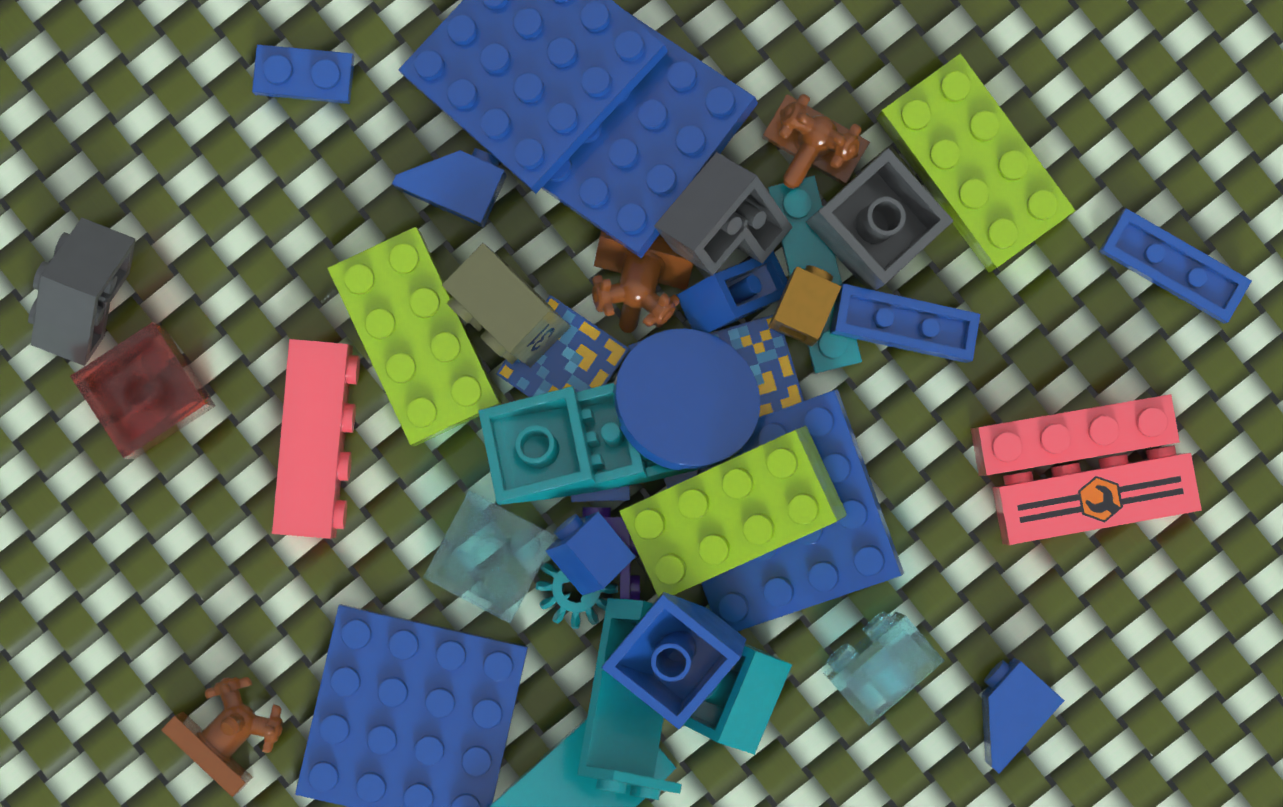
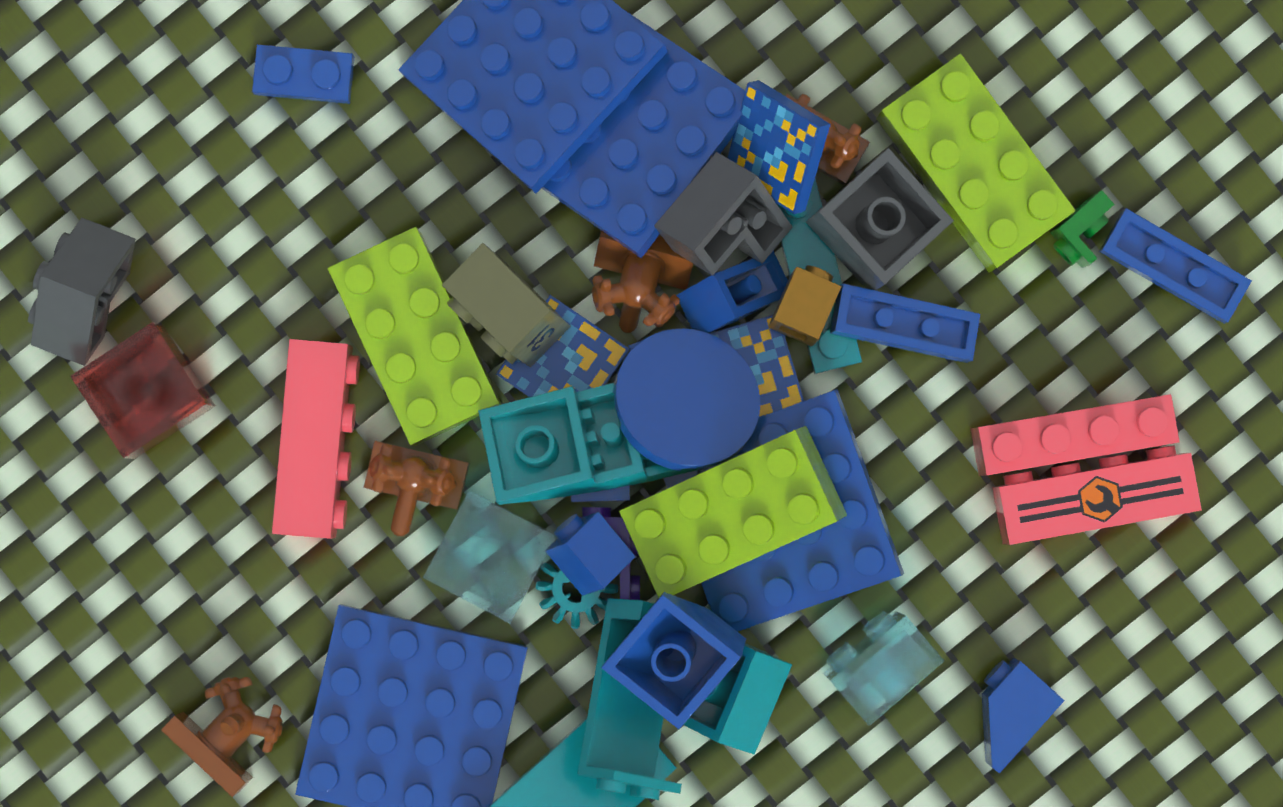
(414, 477): none -> dark orange piece
(457, 184): blue slope -> none
(779, 144): none -> tile
(1085, 220): none -> green bracket

